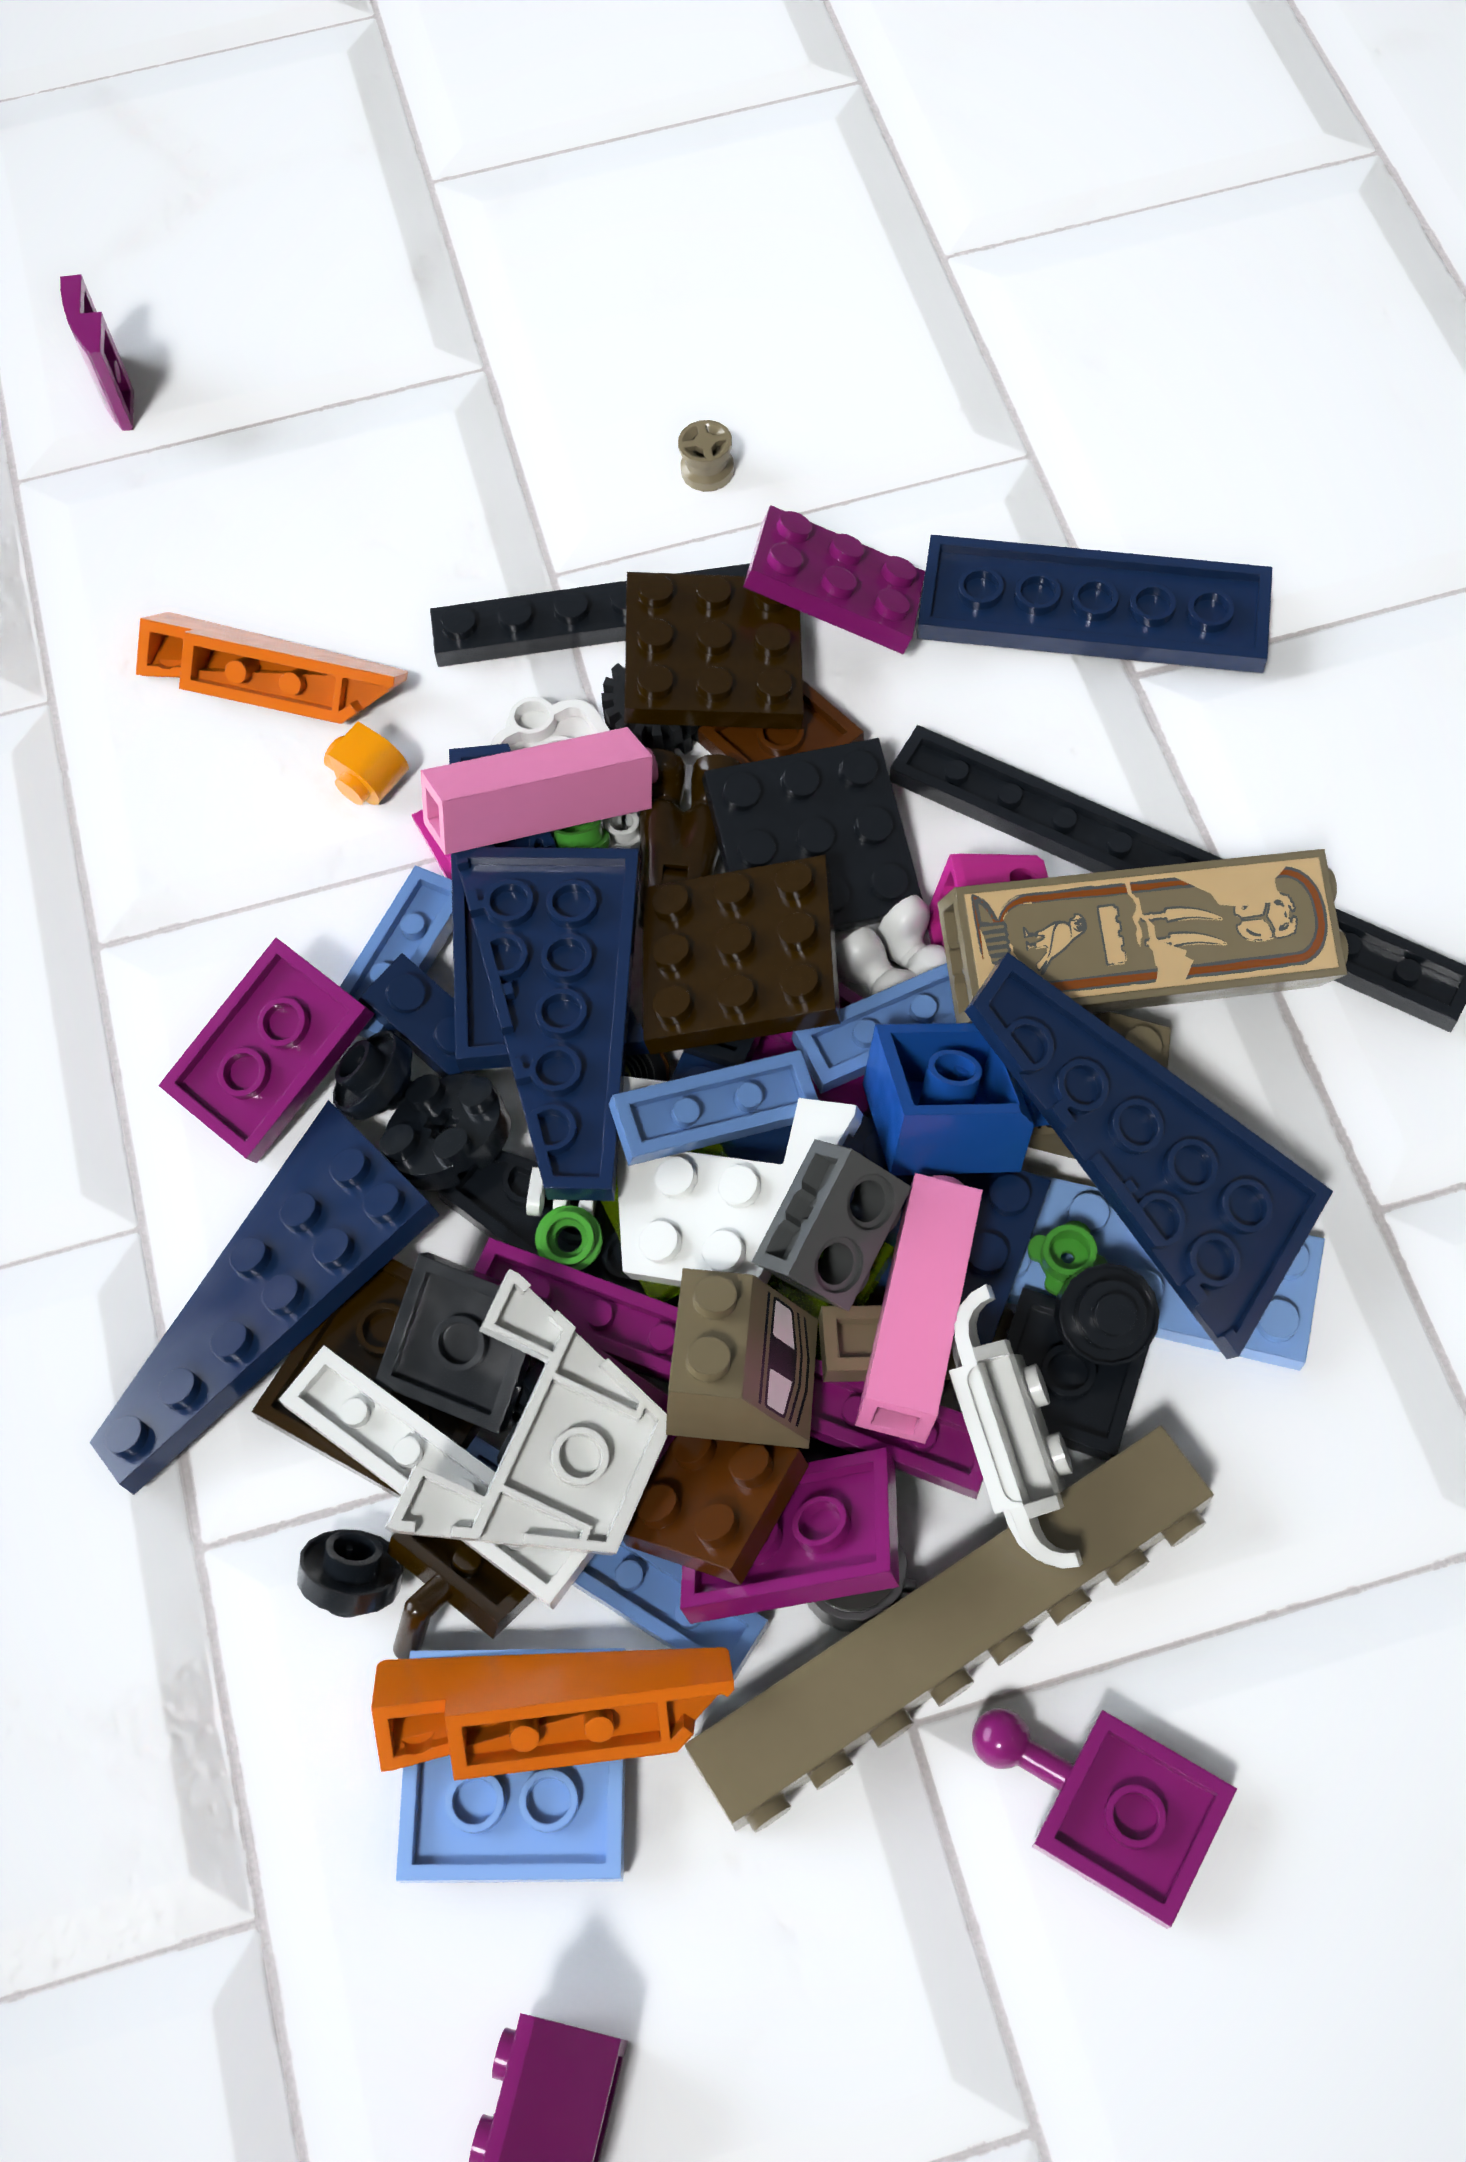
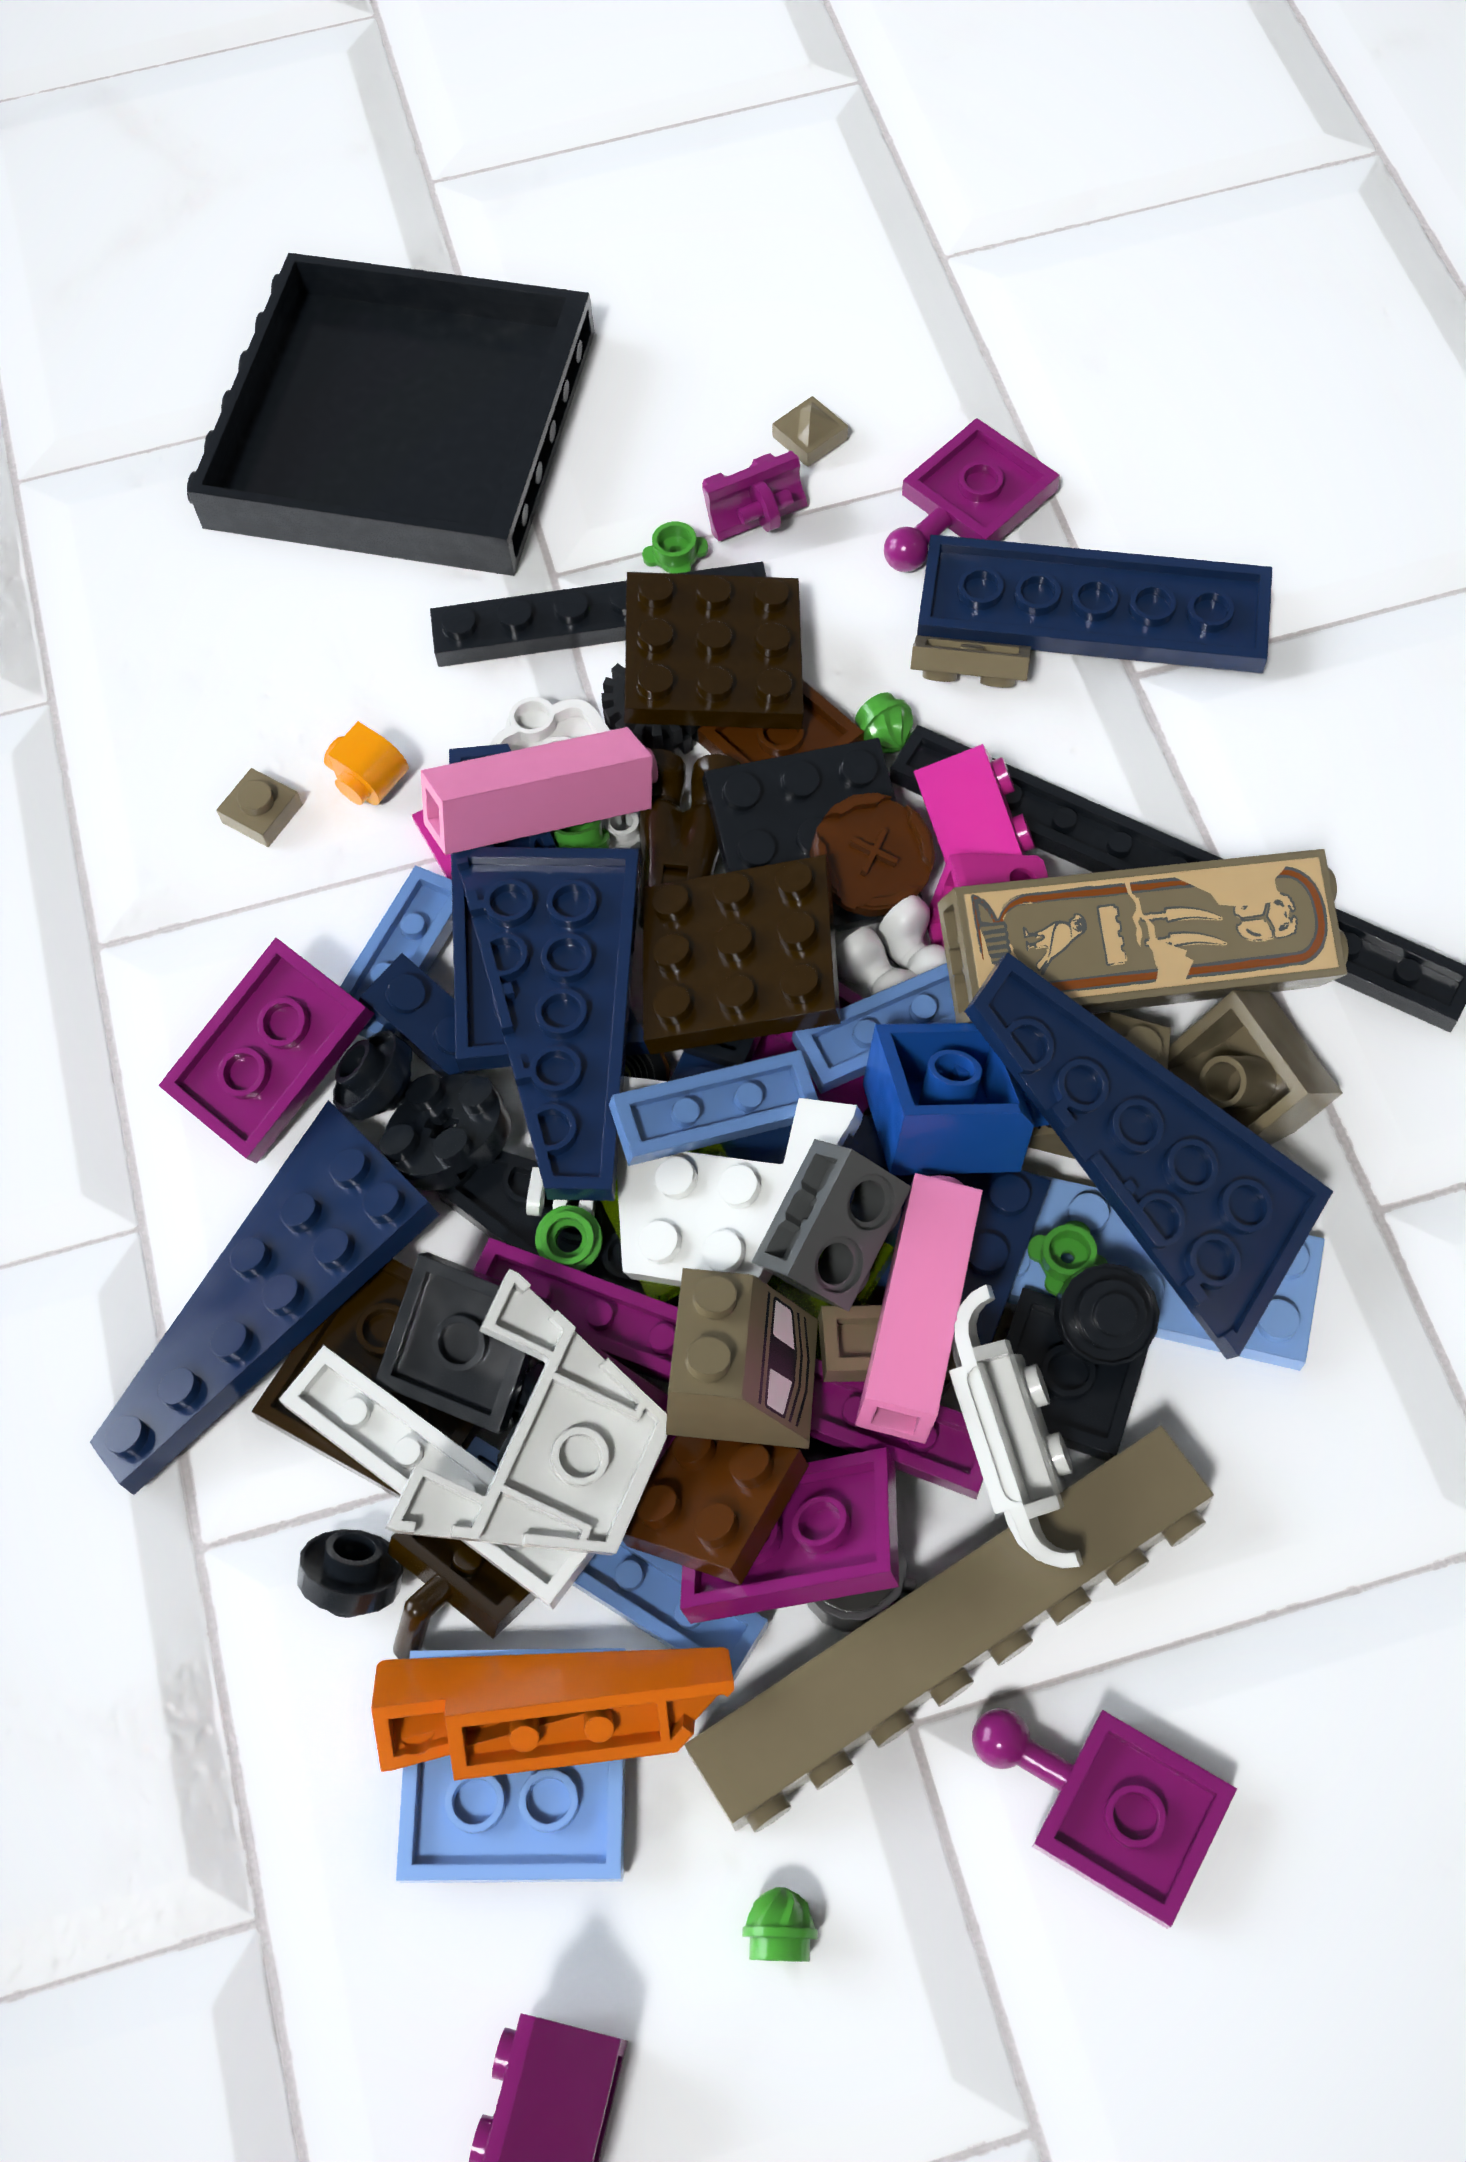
(98, 350): magenta slope -> none
(259, 807): none -> dark tan plate
(260, 668): orange wedge -> none
(395, 413): none -> black panel
(674, 548): none -> bright green plate
(706, 455): dark tan wheel -> none
(754, 495): none -> magenta hips
(780, 1927): none -> bright green plate
(810, 431): none -> dark tan tile
(836, 579): magenta plate -> none
(874, 852): none -> reddish brown tile
(886, 719): none -> bright green plate
(970, 805): none -> dark pink brick
(974, 487): none -> magenta plate
(994, 662): none -> dark tan plate
(1254, 1065): none -> dark tan slope

